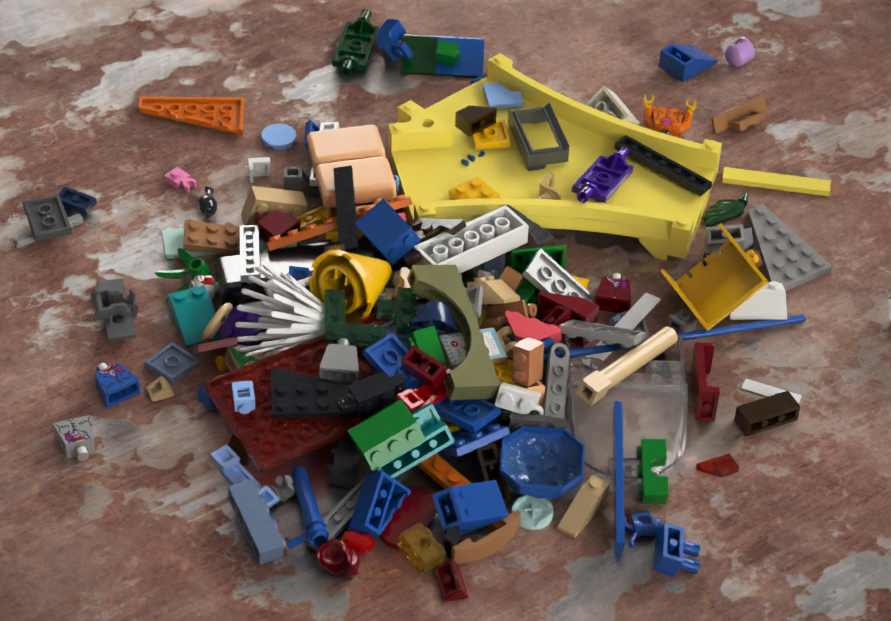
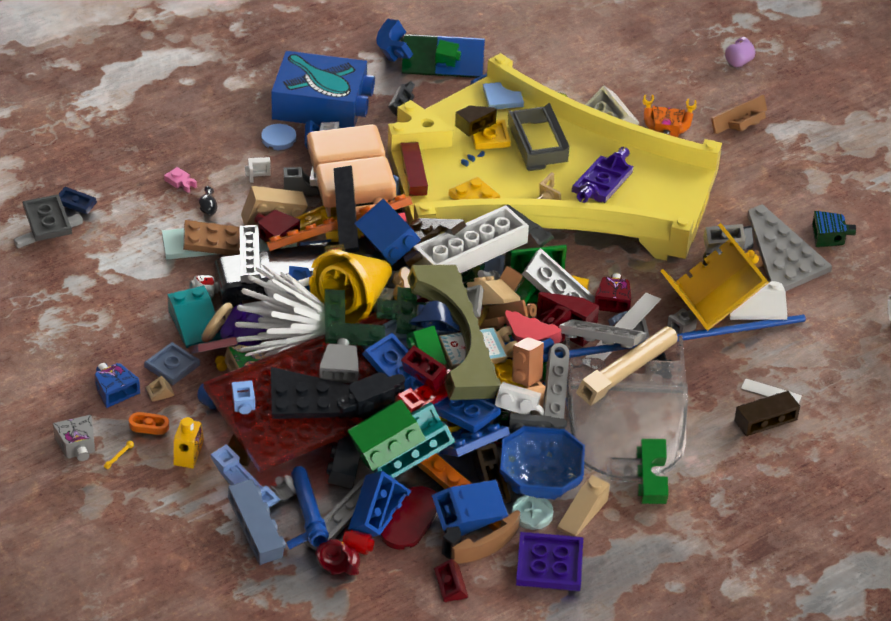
(120, 311): dark grey piece -> none
(129, 444): none -> yellow hinge
(149, 423): none -> orange plate
(189, 434): none -> yellow torso
(195, 267): green plant -> none
(209, 112): orange wing -> none
(321, 89): none -> blue brick
(356, 44): dark green plate -> none
(402, 96): none -> black hinge
(414, 169): none -> dark red slope
(421, 548): clear yellow brick -> none
(550, 561): none -> dark purple plate
(618, 474): blue tile -> none
(643, 526): blue piece -> none
(664, 166): black plate -> none
(670, 549): blue brick -> none
(684, 61): blue slope -> none
(704, 397): dark red panel -> none
(718, 466): clear red tile -> none
(725, 210): dark green animal -> none
(776, 181): light yellow tile -> none
(830, 229): none -> dark green torso

